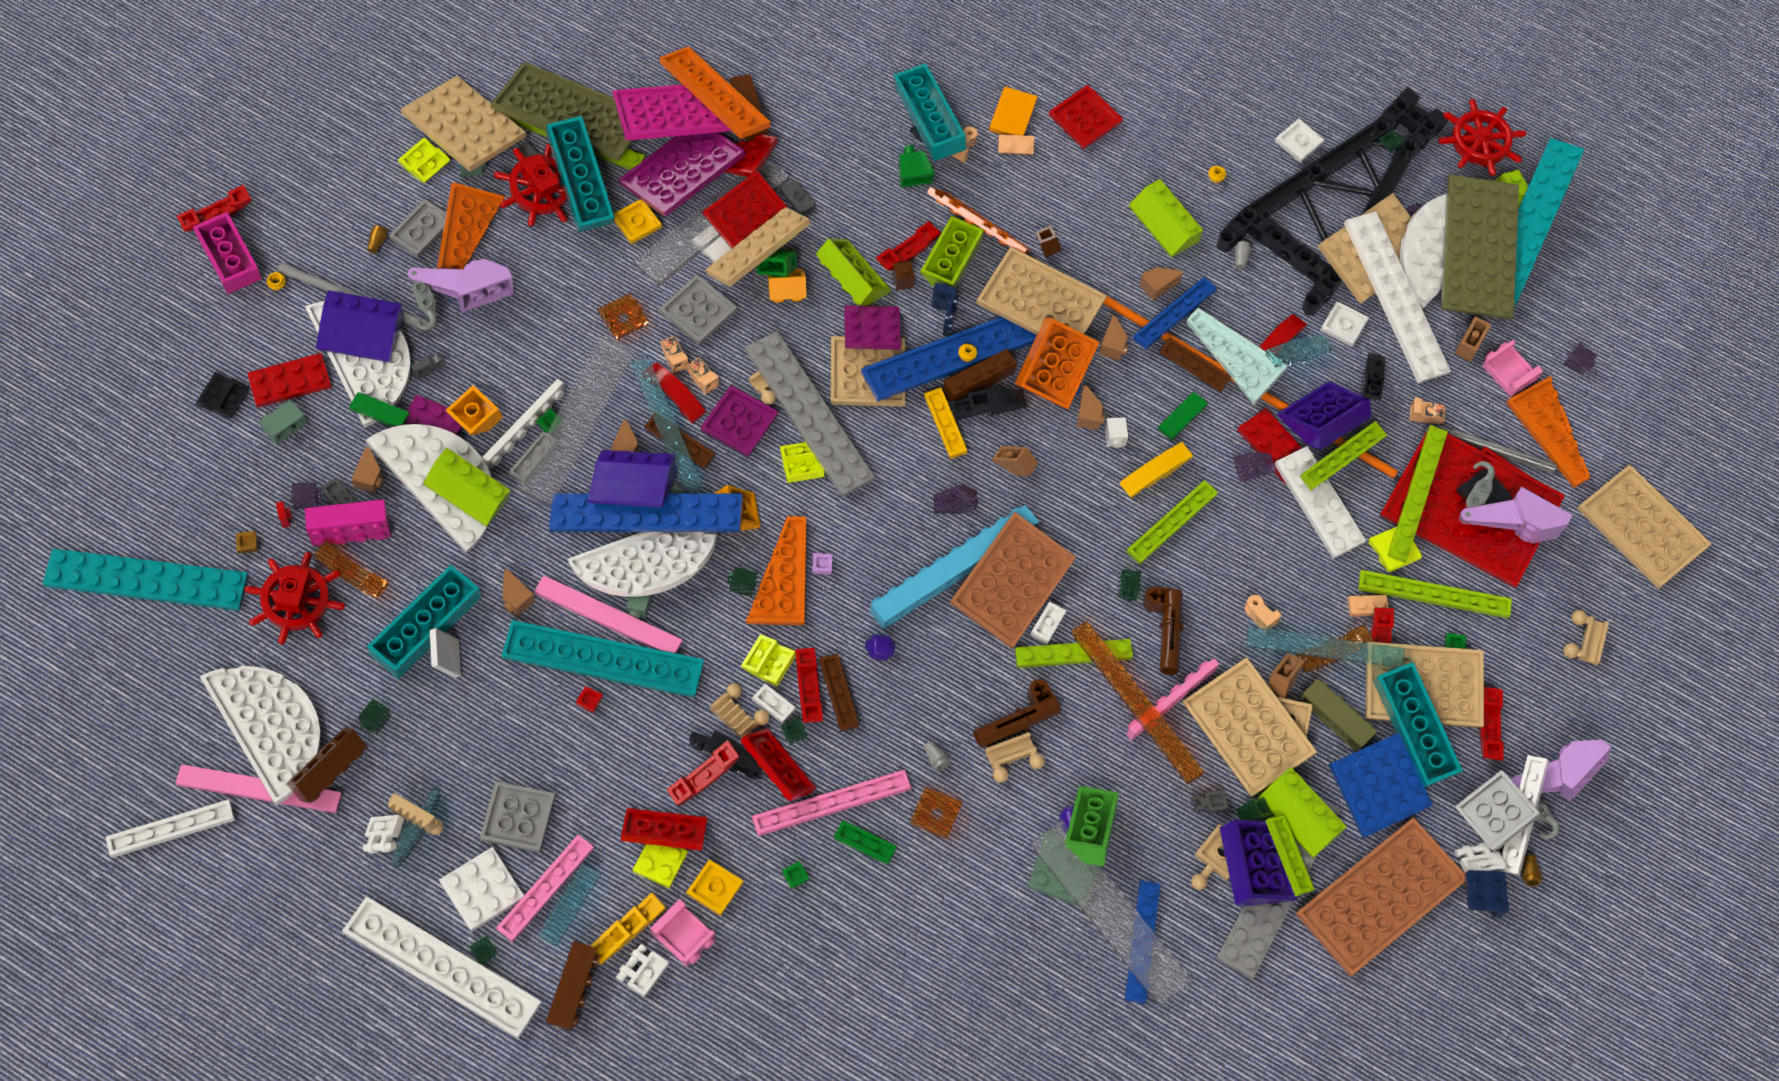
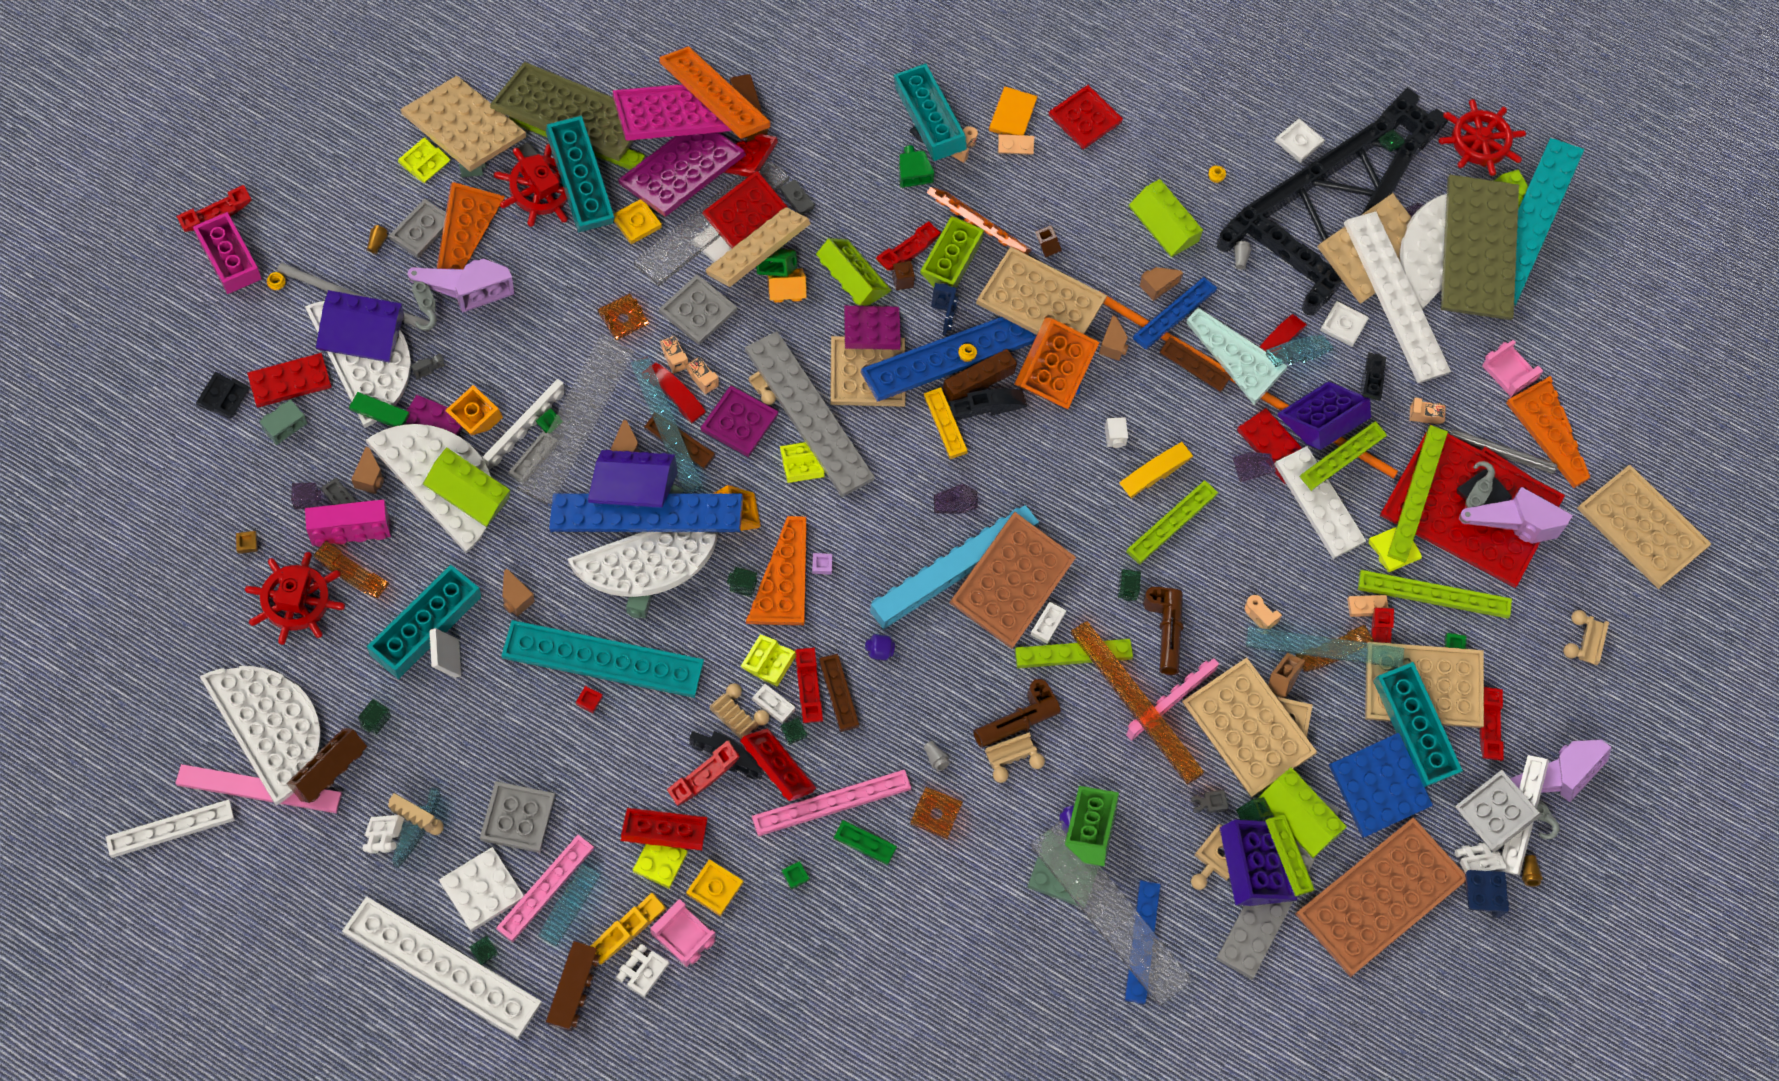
(145, 579): teal plate -> none
(284, 514): red plate -> none
(607, 616): bright pink tile -> none
(1016, 460): medium nougat slope -> none
(1090, 410): medium nougat slope -> none
(1182, 416): green tile -> none
(1338, 715): olive brick -> none
(1472, 339): medium nougat brick -> none
(1581, 359): clear purple brick -> none

